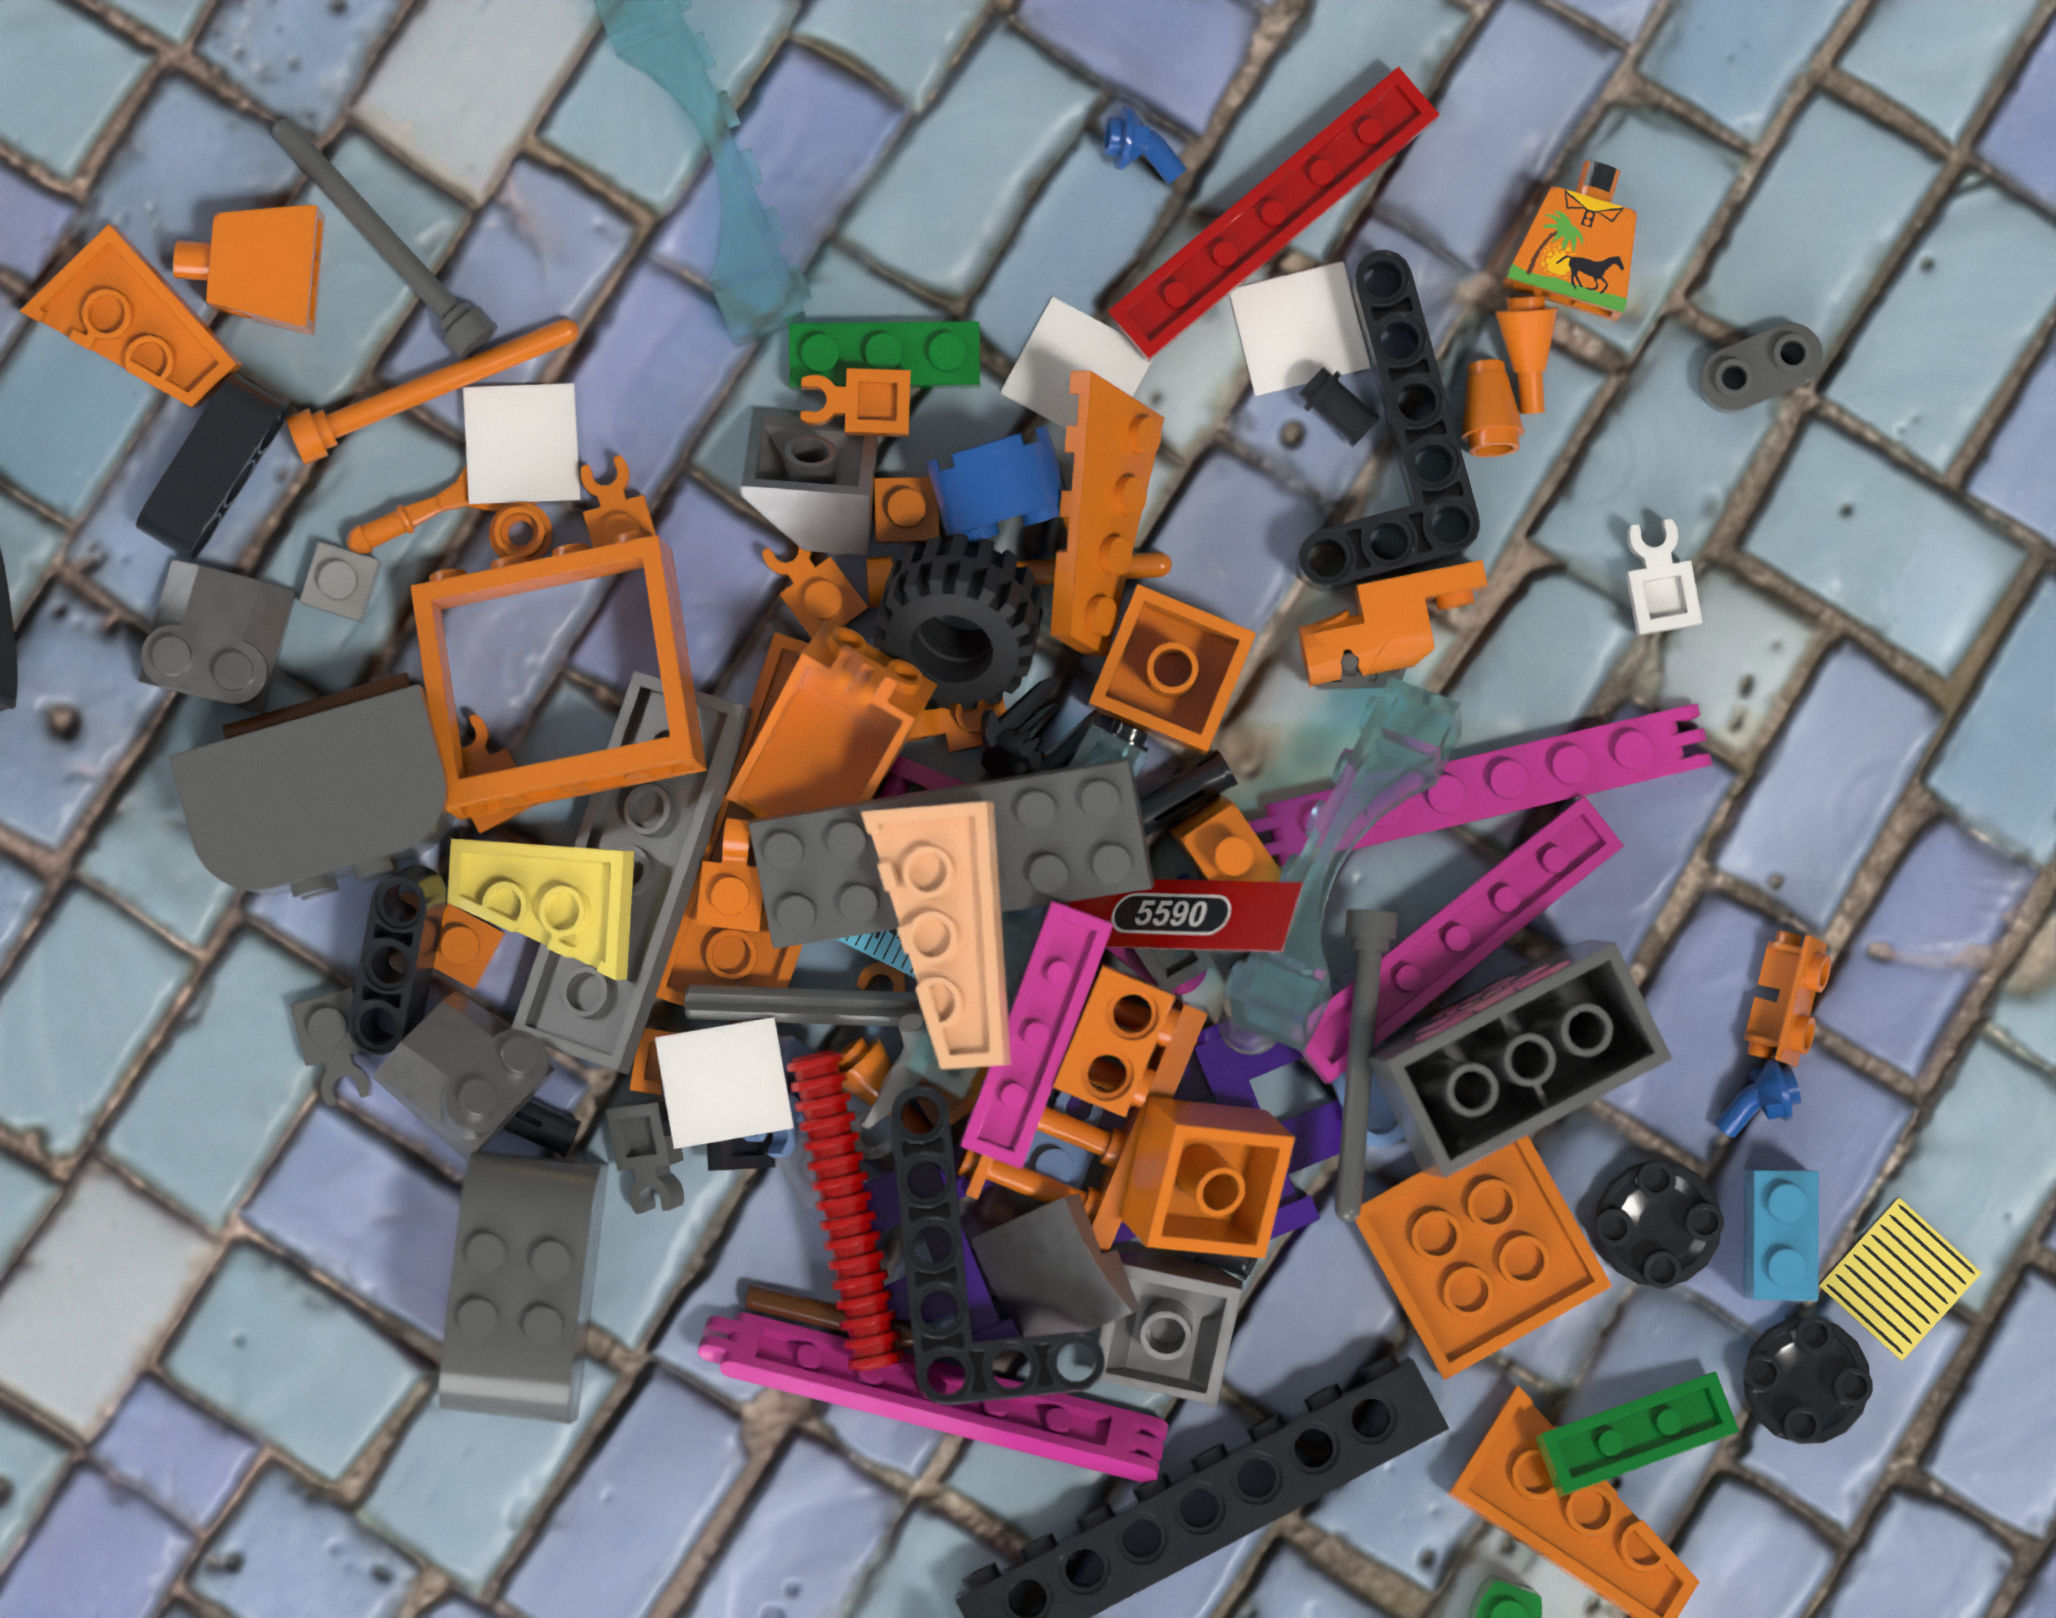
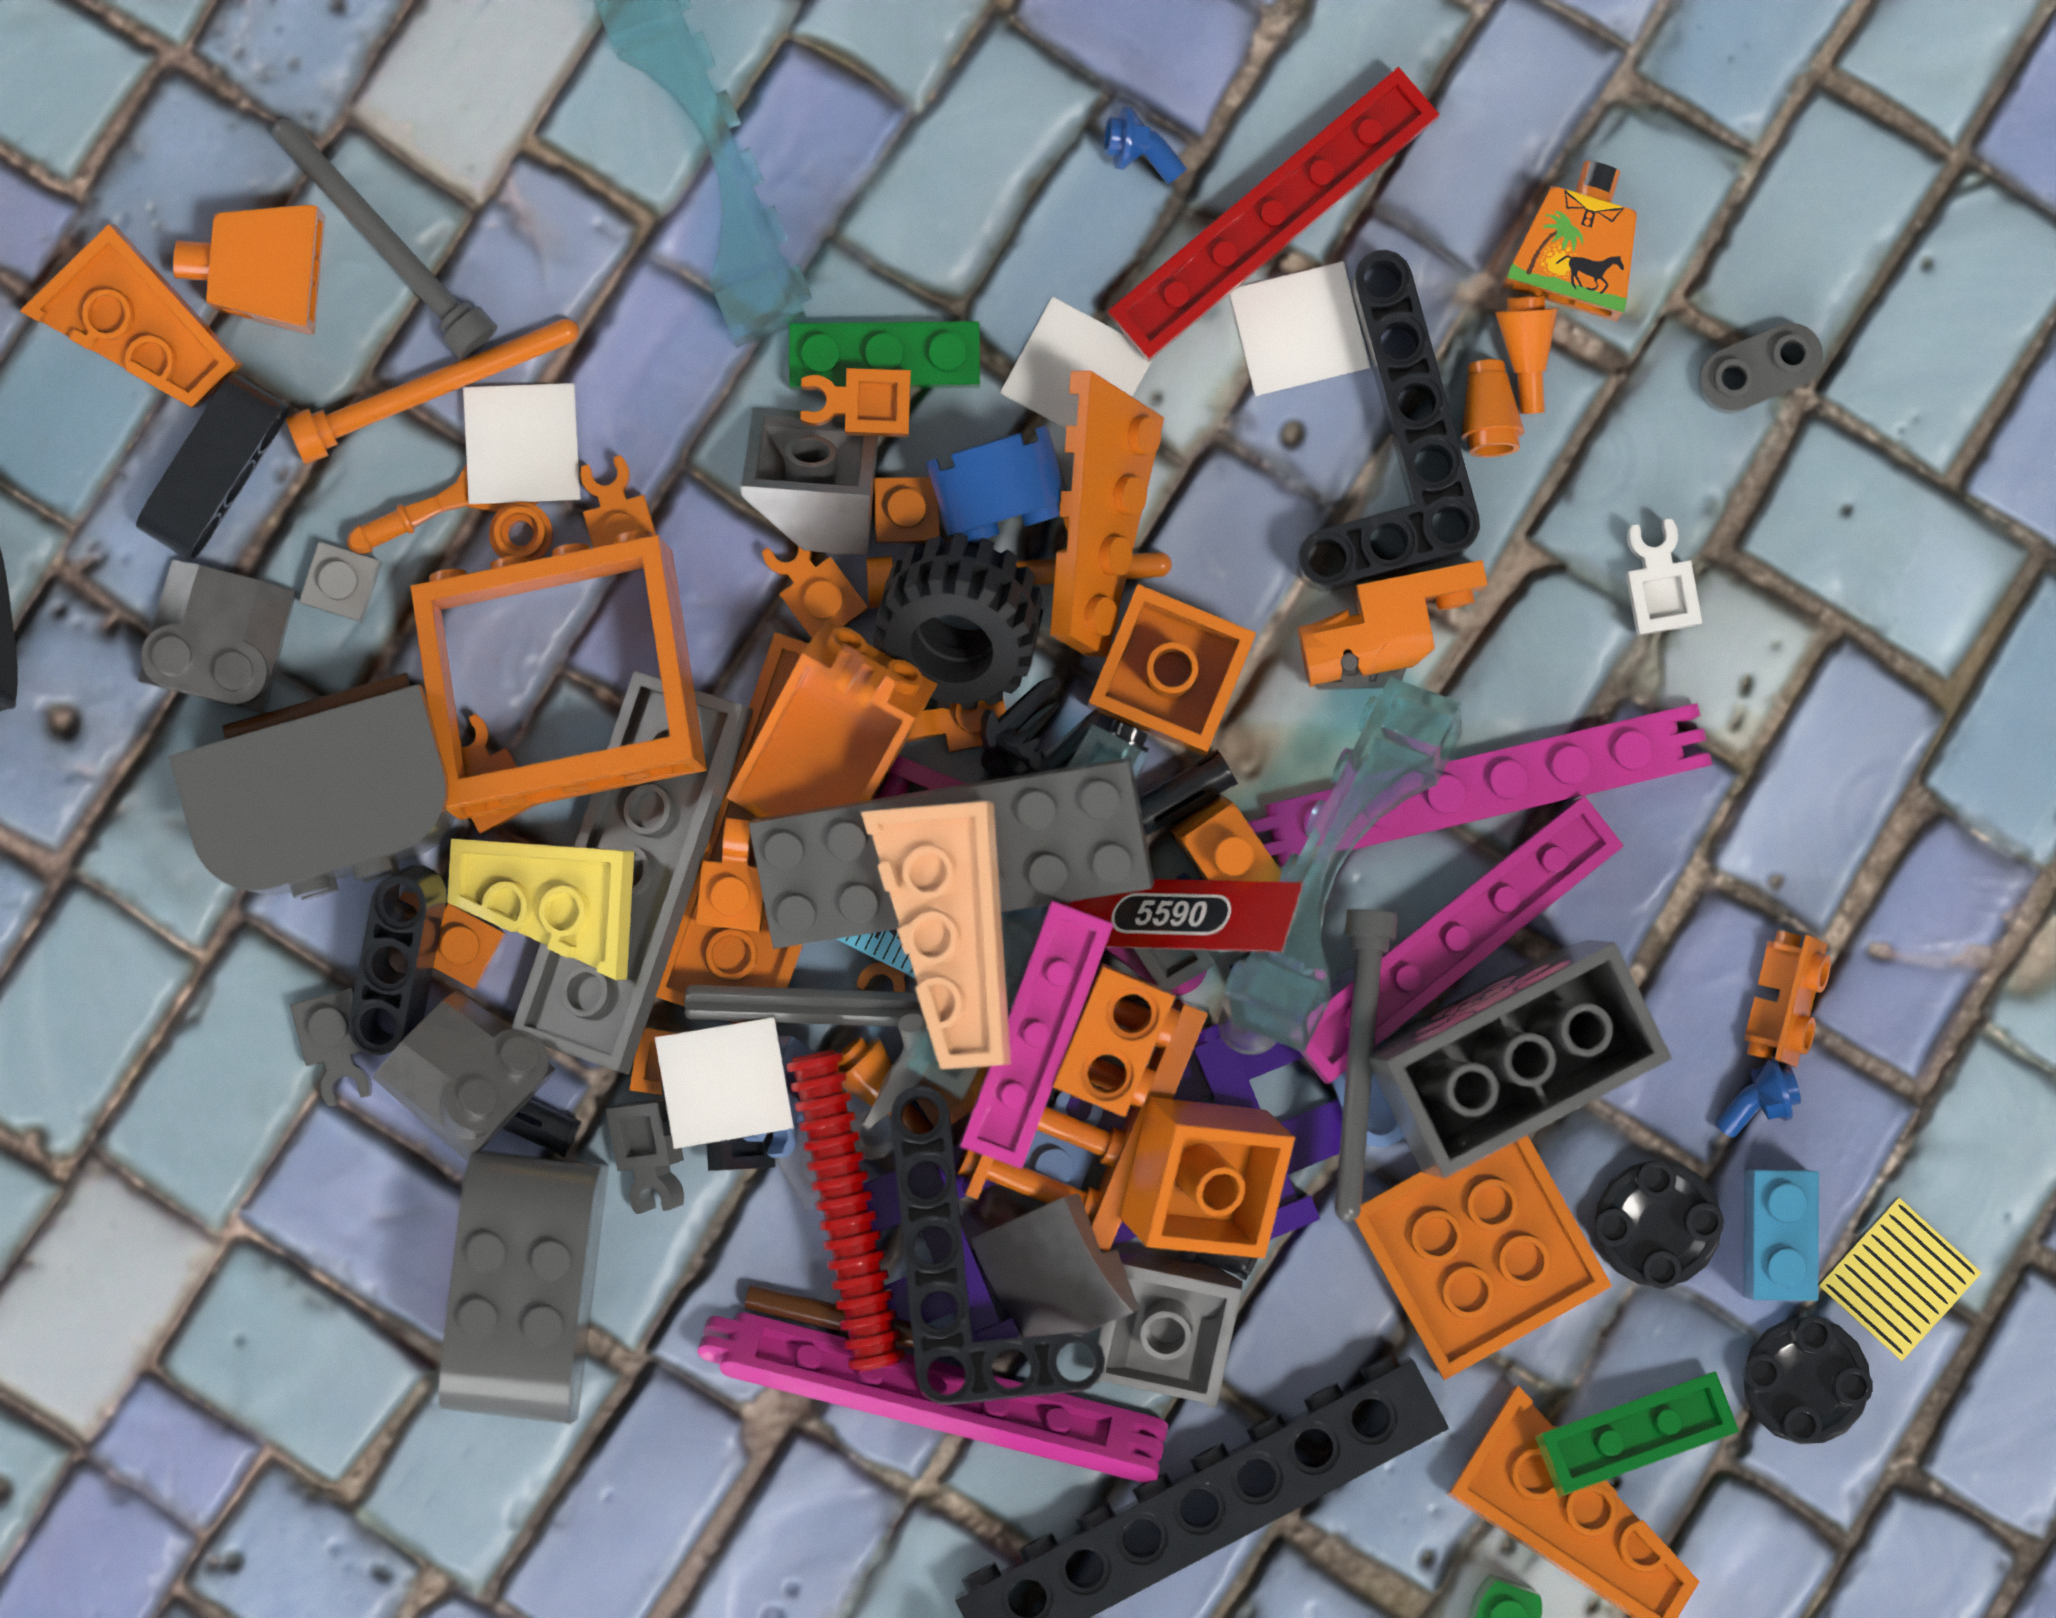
(1338, 405): black pin -> none

